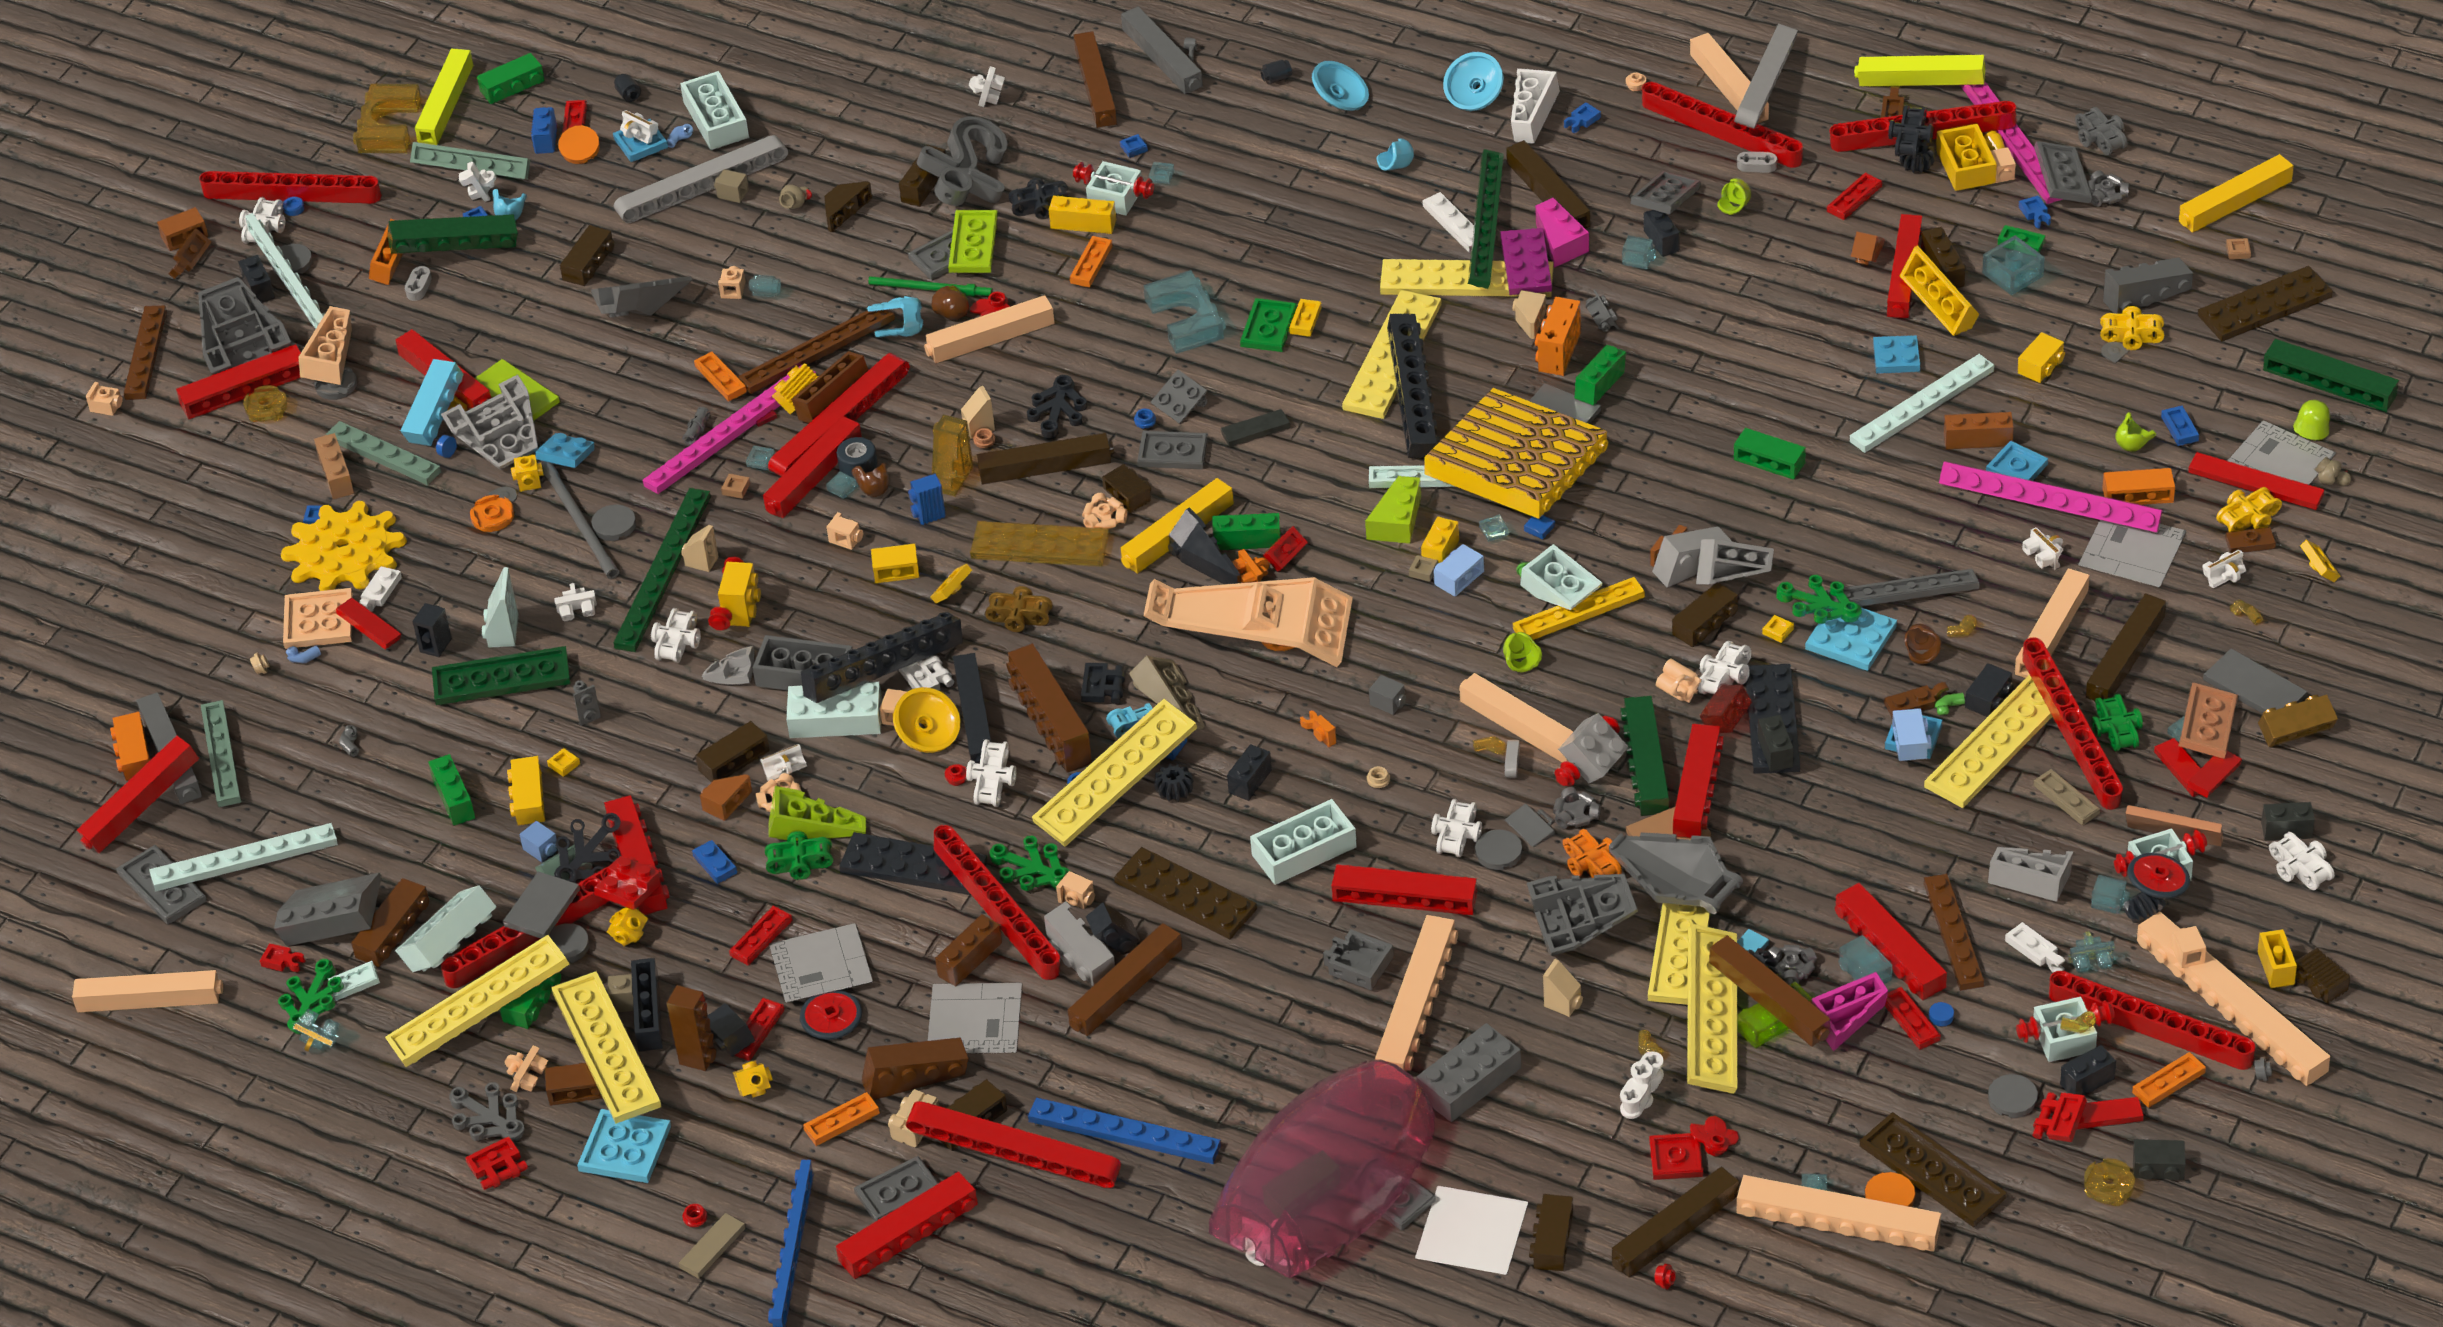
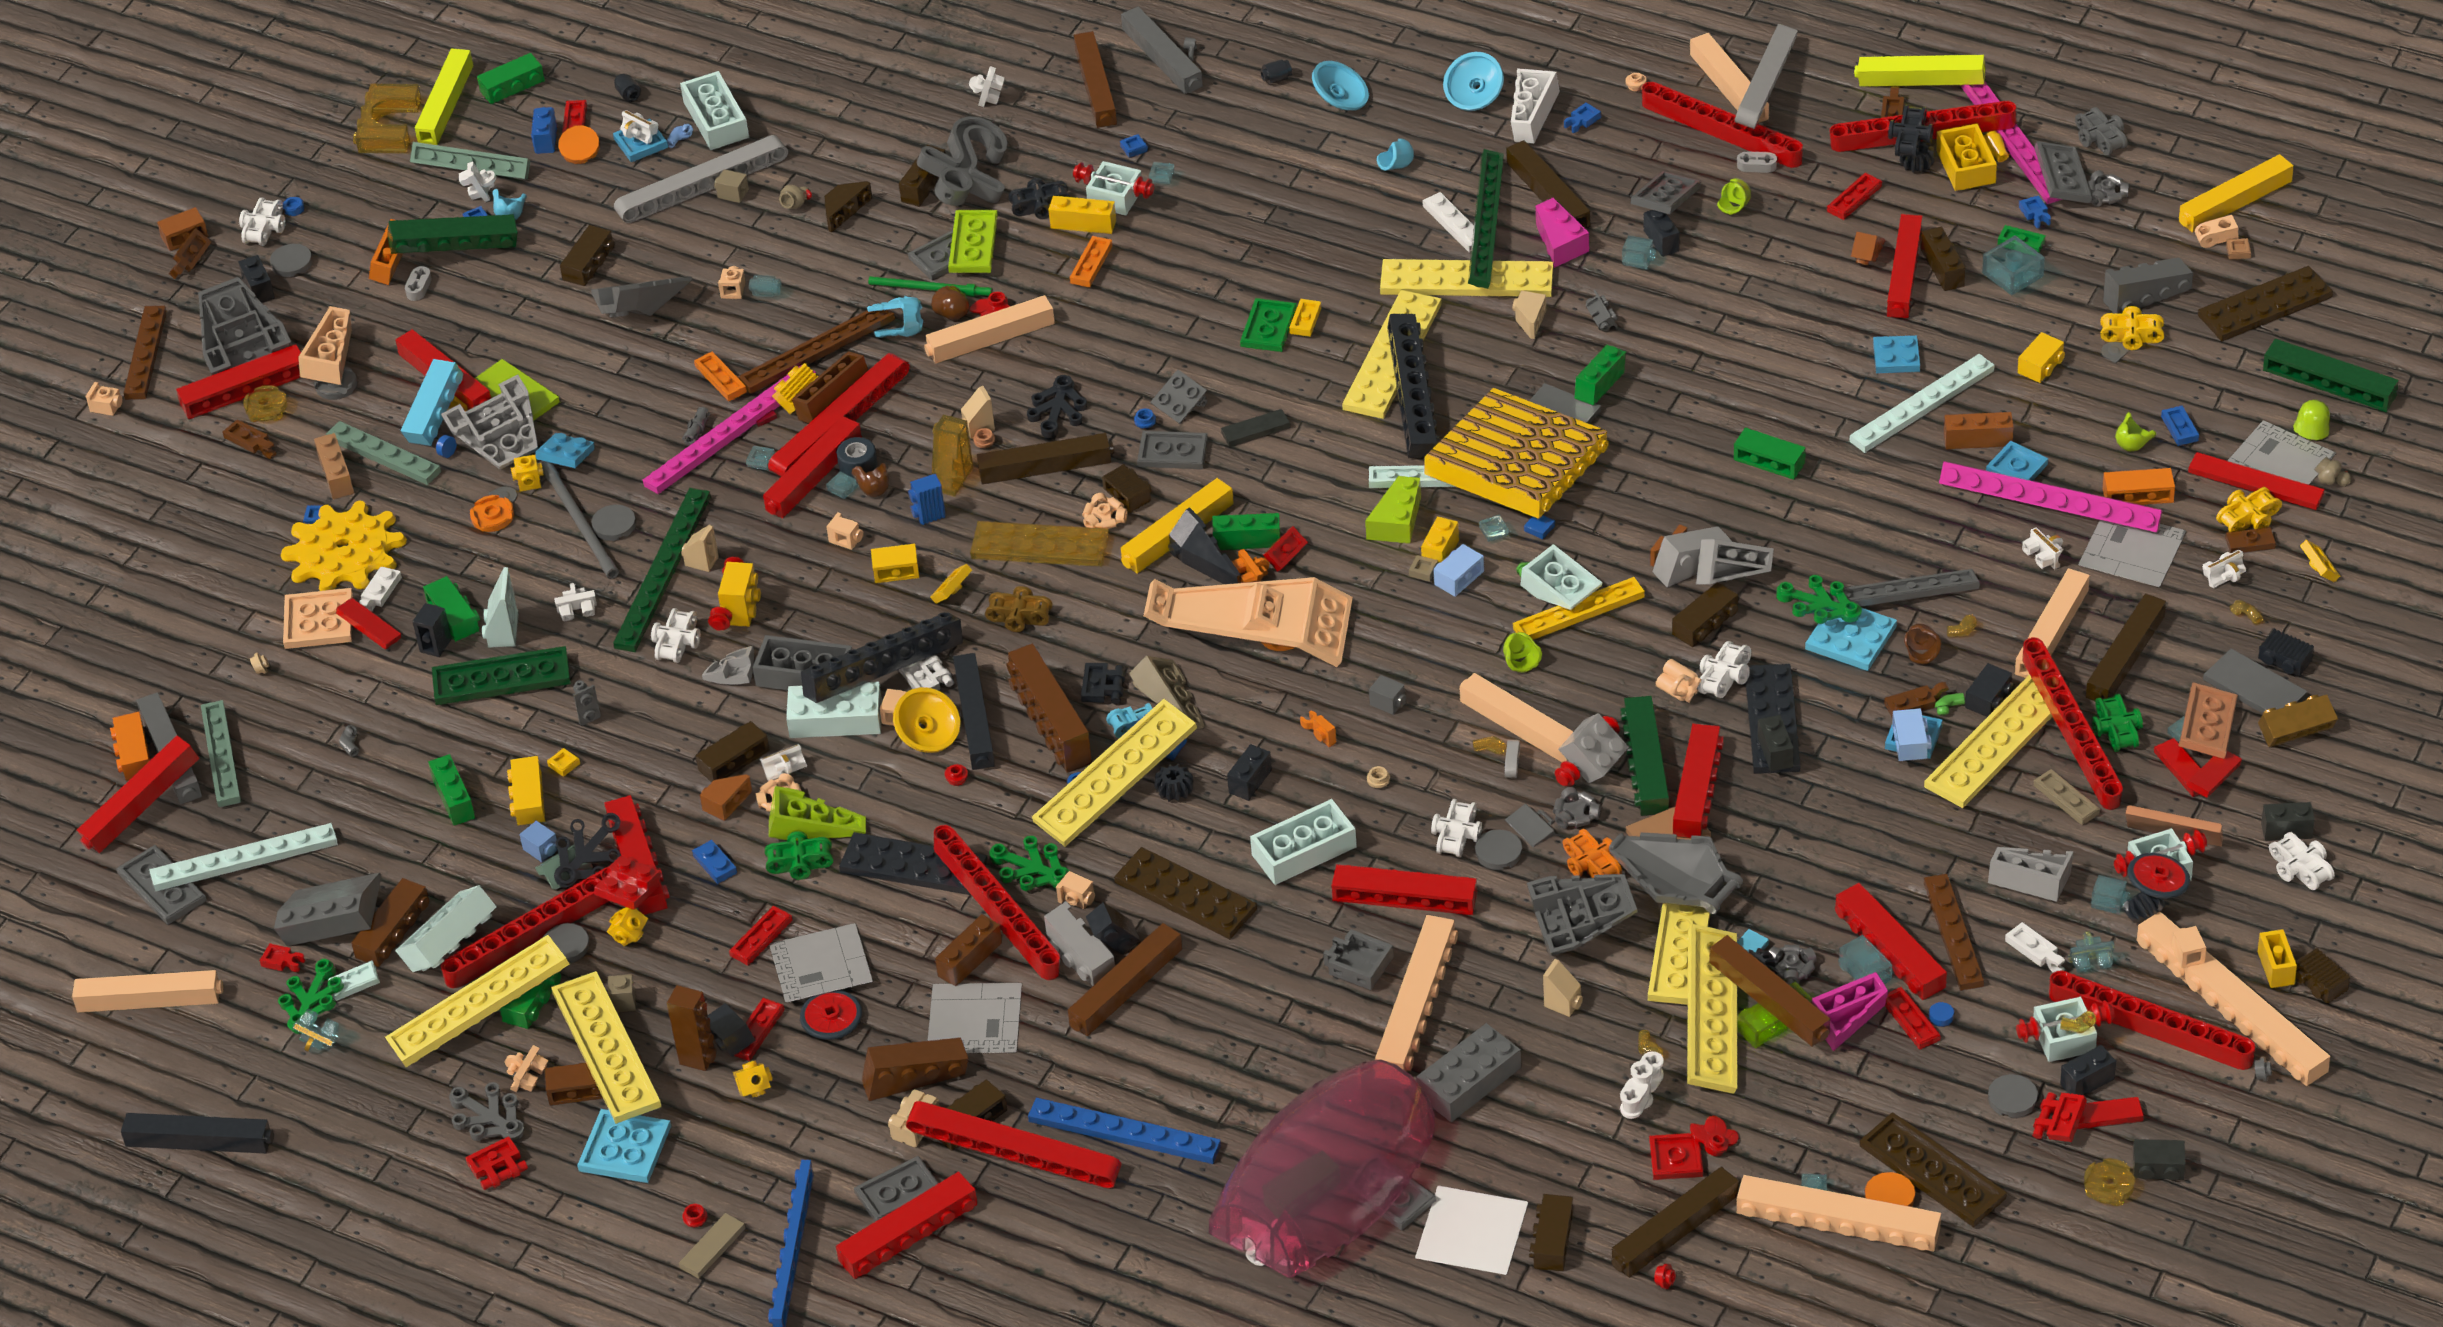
(197, 1133): none -> black brick
(249, 438): none -> reddish brown plate
(284, 270): light aqua plate -> none
(286, 185): red beam -> none
(302, 657): medium blue arm -> none
(460, 617): none -> green brick
(541, 905): dark grey tile -> none
(646, 1004): black brick -> none
(735, 486): medium nougat plate -> none
(841, 1119): orange plate -> none
(991, 773): white axle -> none
(1186, 291): clear light blue arch -> none
(1526, 261): magenta plate -> none
(1558, 336): orange piece -> none
(1726, 707): clear red brick -> none
(1778, 628): yellow tile -> none
(1938, 293): yellow slope -> none
(2005, 165): light nougat brick -> none
(2169, 1079): orange plate -> none
(2216, 231): none -> light nougat leg
(2286, 652): none -> black brick

